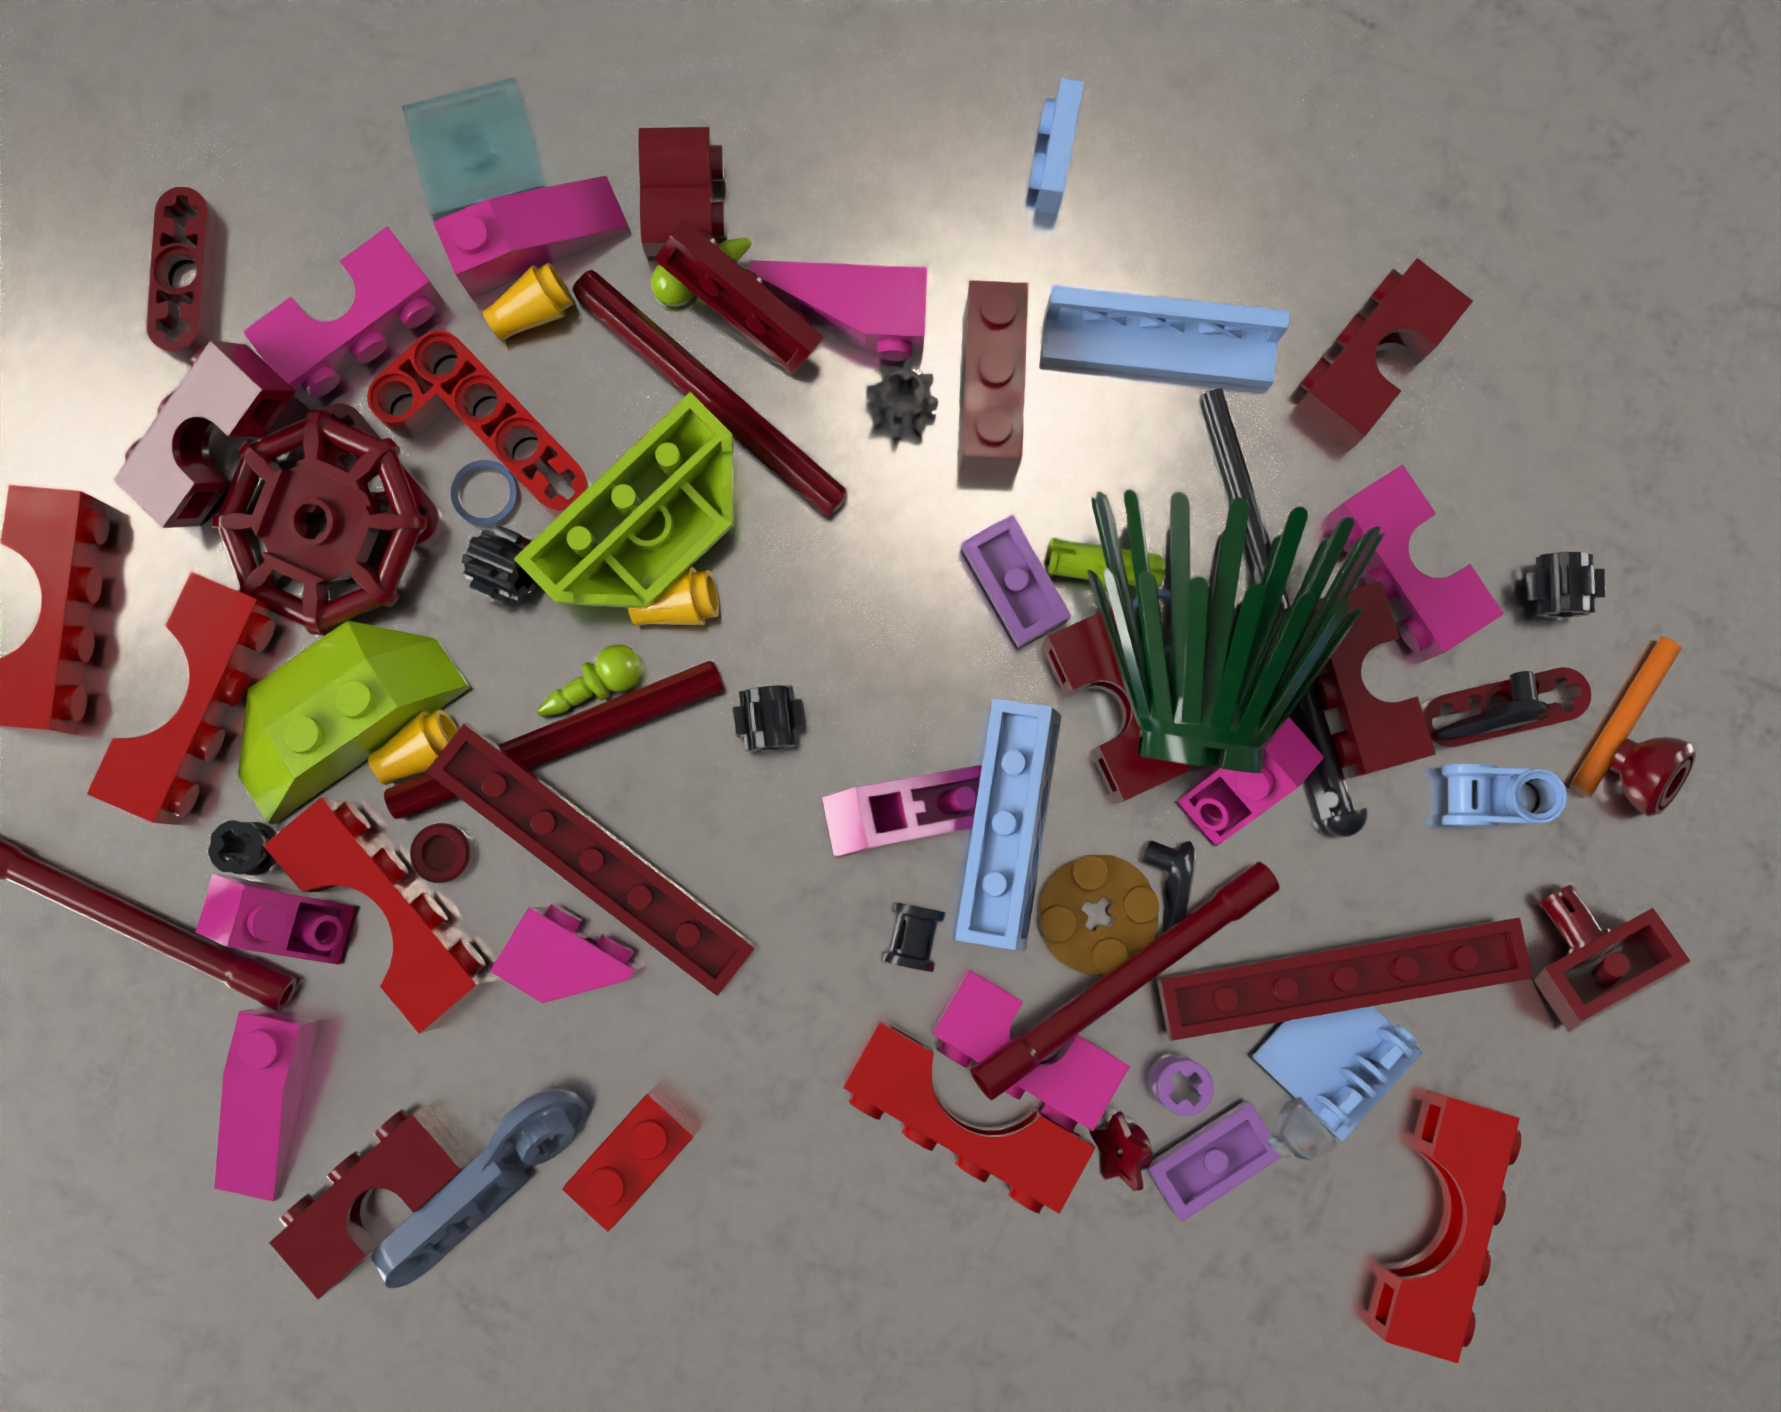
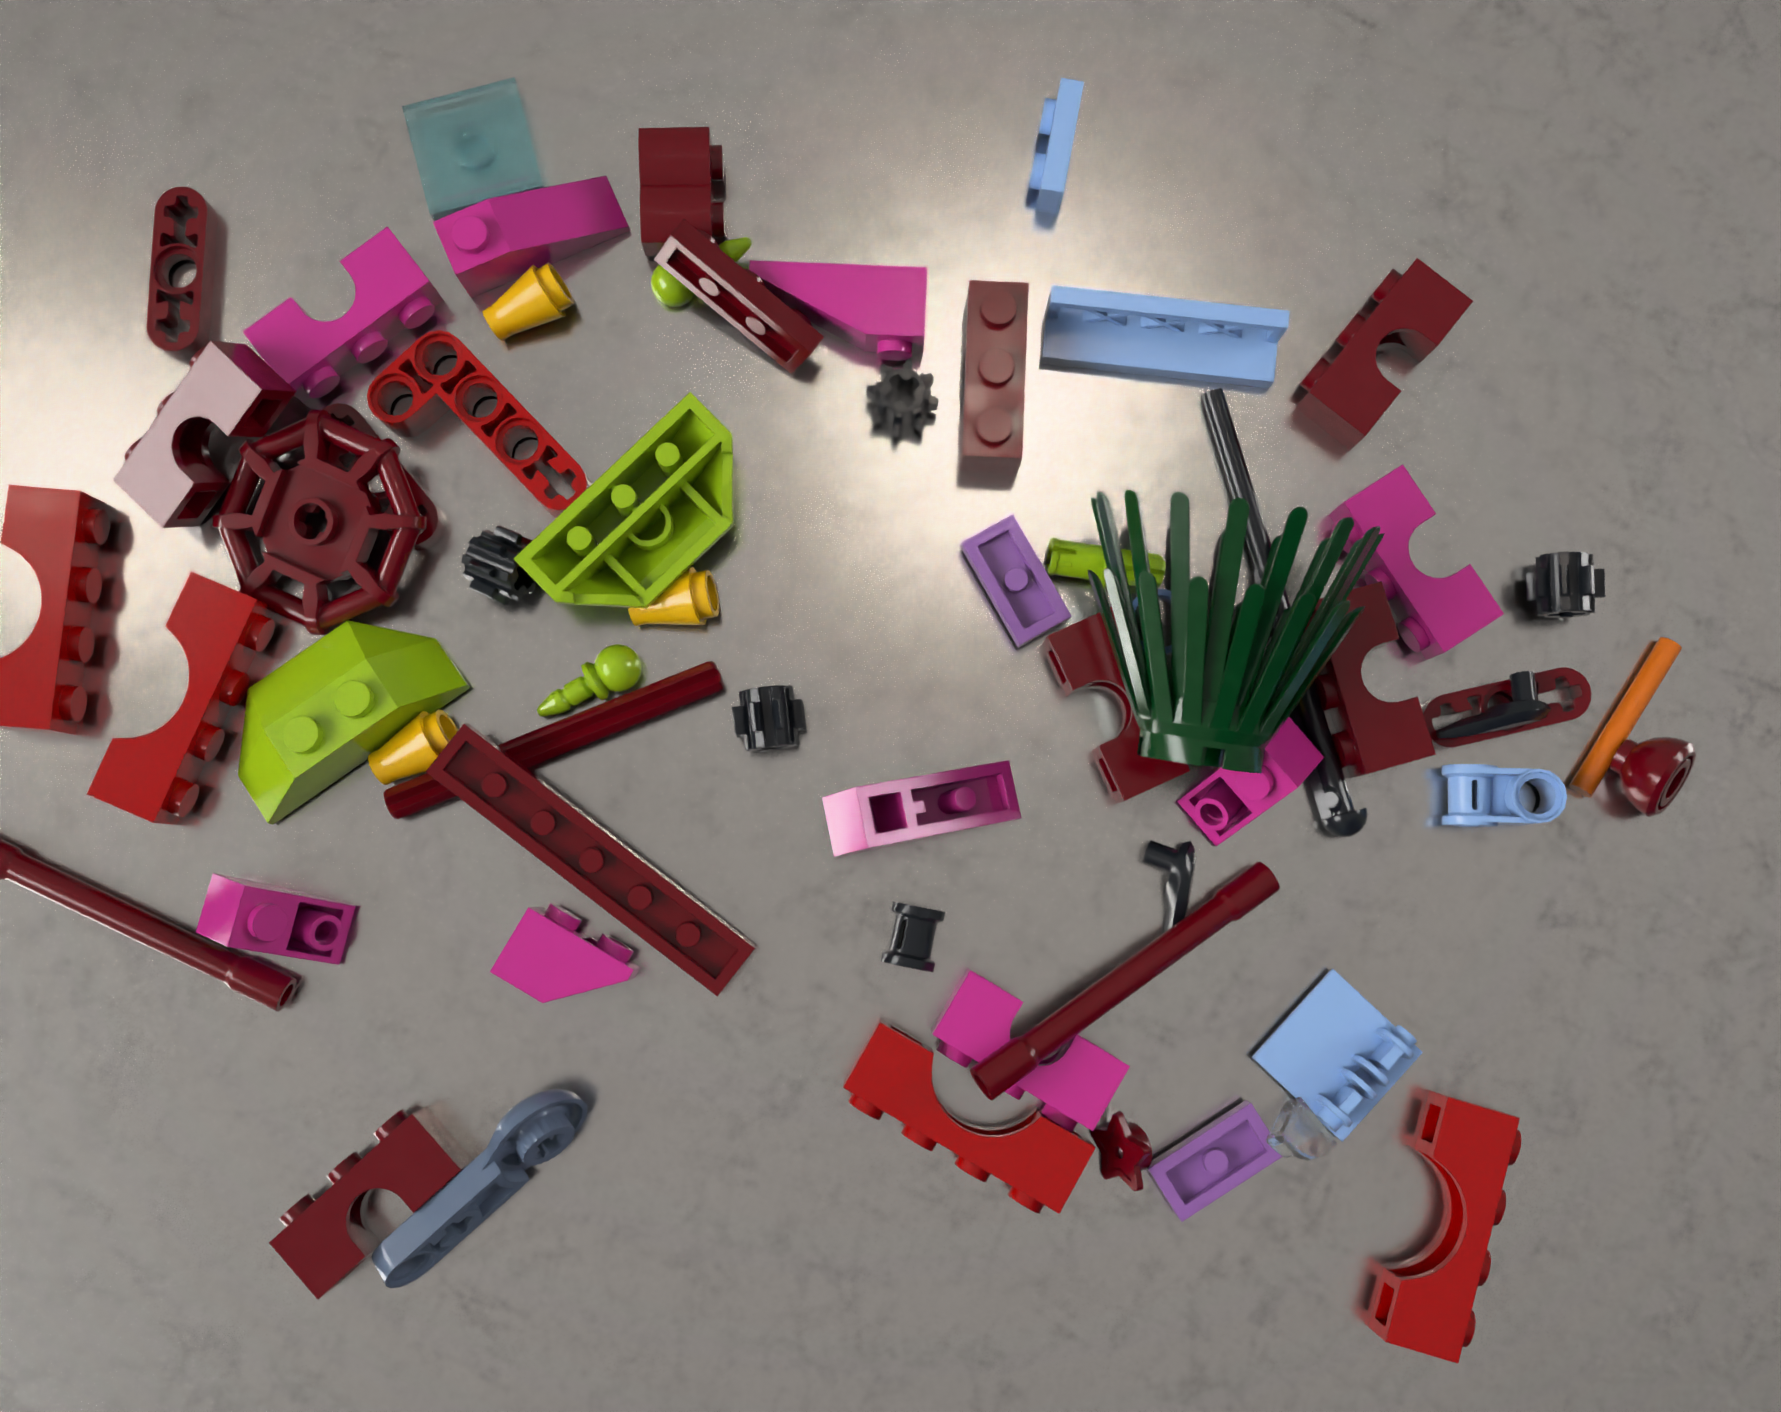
(228, 843): black bush -> none
(262, 1099): dark pink slope -> none
(428, 968): red arch -> none
(442, 853): dark red tile -> none
(468, 470): medium blue piece -> none
(631, 1158): red brick -> none
(713, 393): dark red axle -> none
(1008, 825): light blue fence -> none
(1064, 922): pearl gold plate -> none
(1200, 1084): medium lavender bush -> none
(1344, 978): dark red plate -> none
(1603, 964): dark red brick -> none

